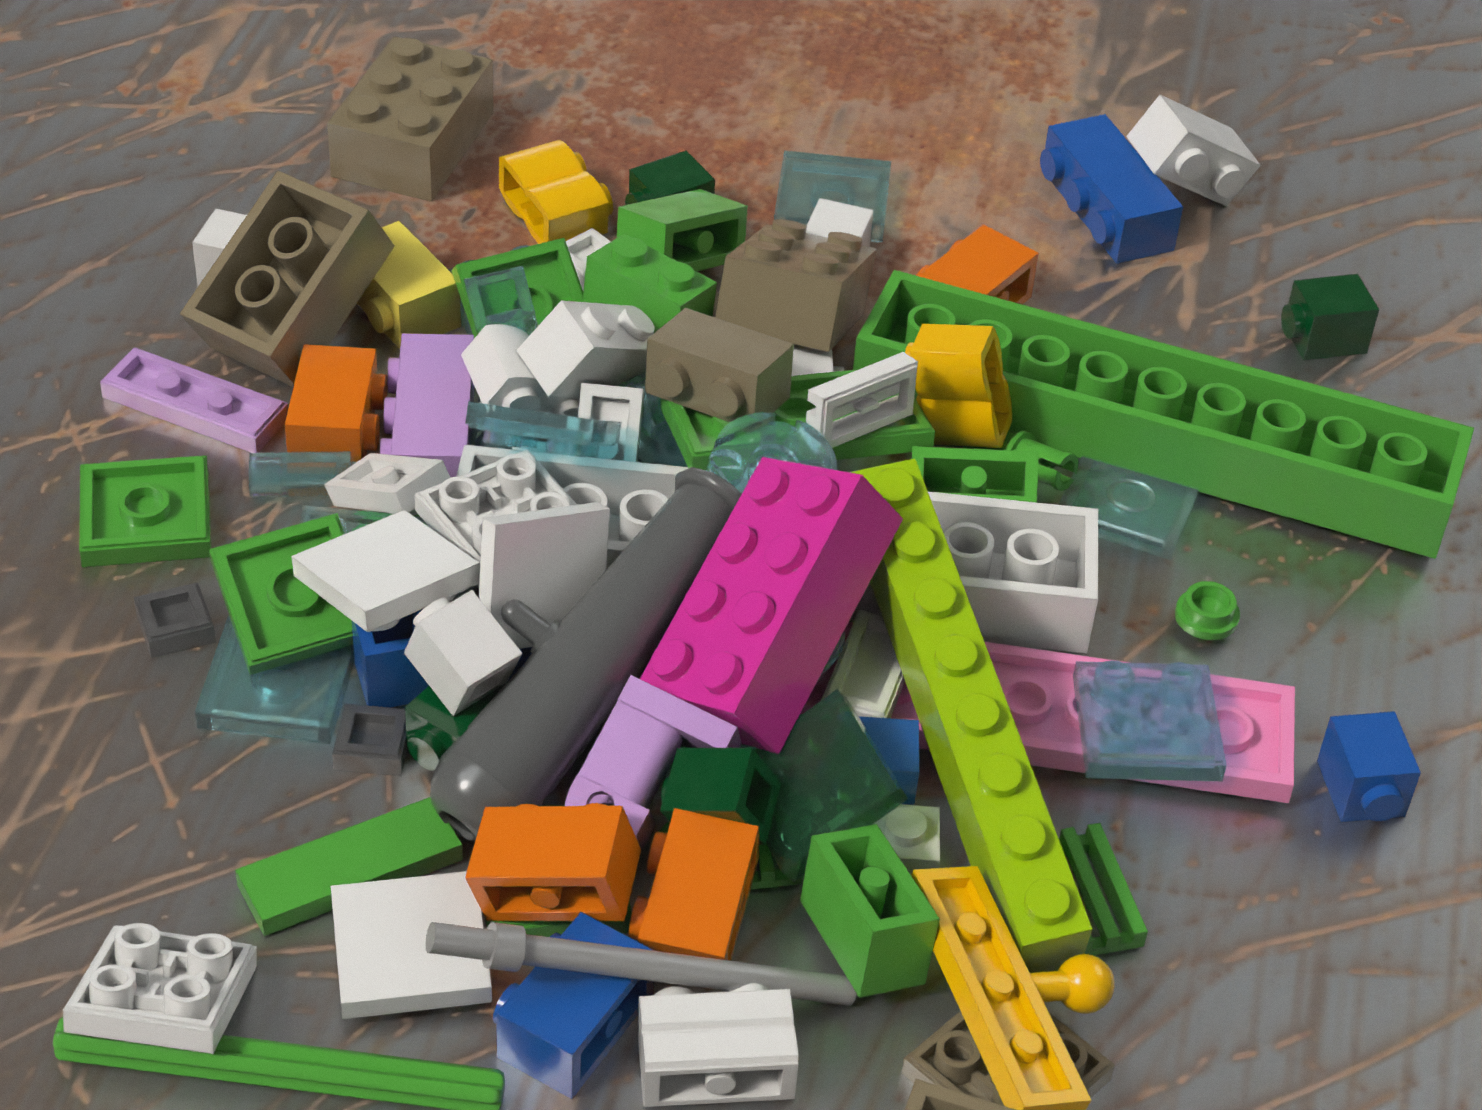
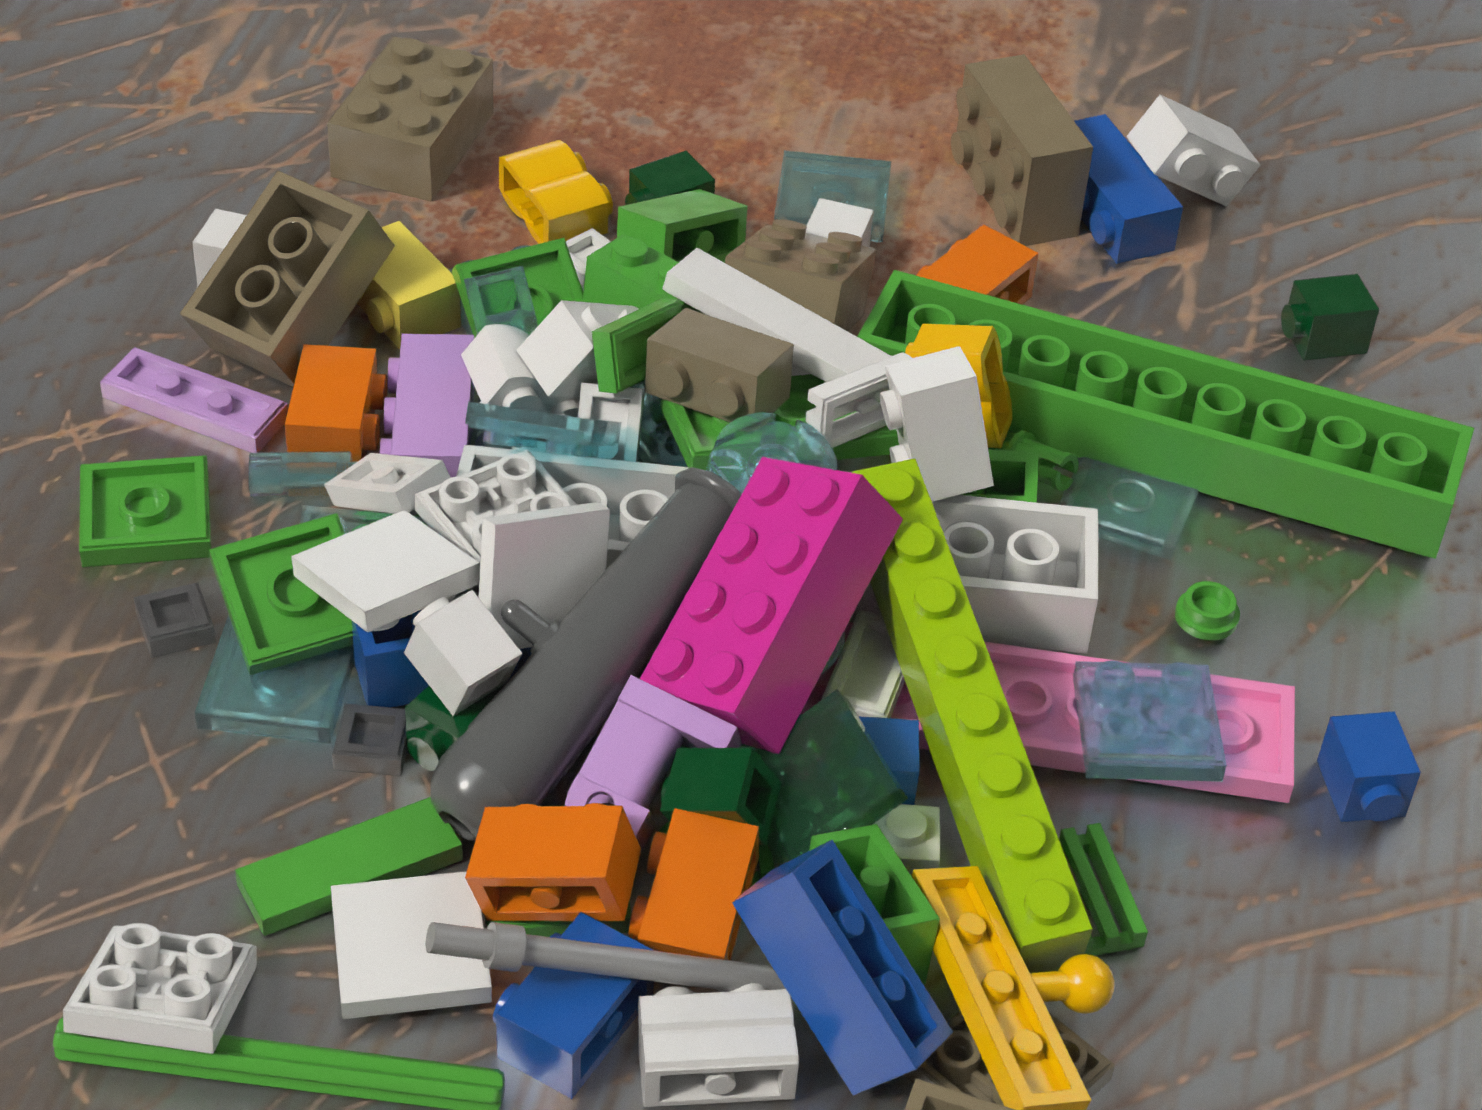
(622, 344): none -> bright green tile
(739, 299): none -> white tile
(843, 968): none -> blue brick
(939, 422): none -> white brick
(1021, 150): none -> dark tan brick

